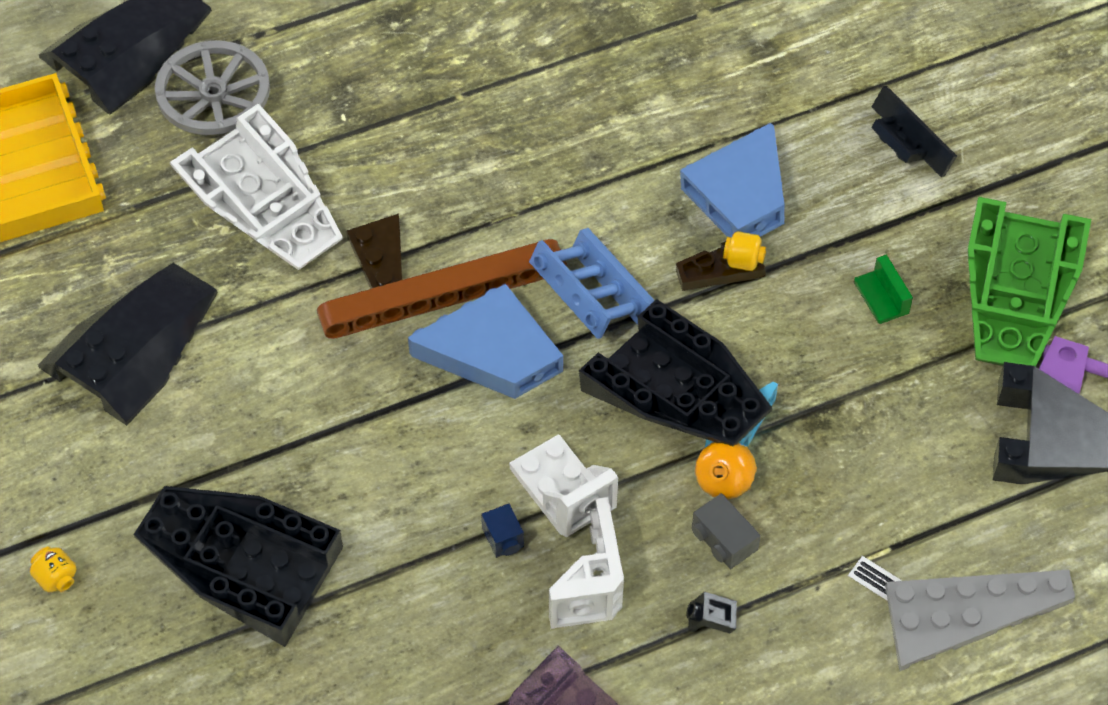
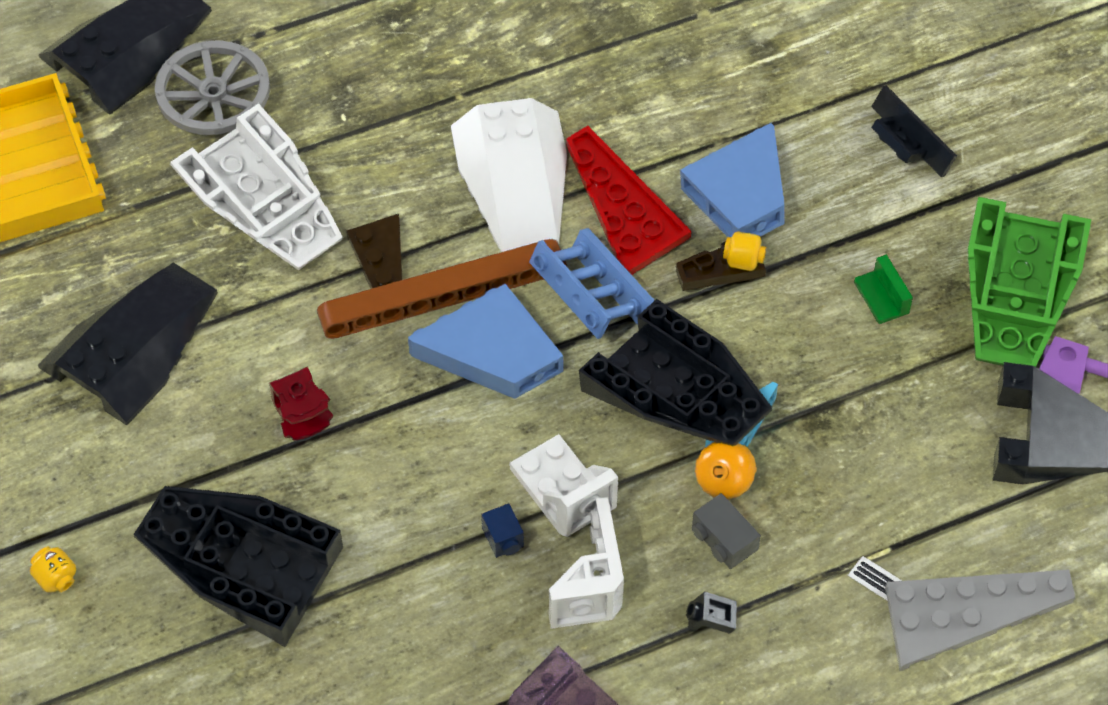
(300, 405): none -> dark red piece
(514, 169): none -> white wedge
(630, 213): none -> red wing

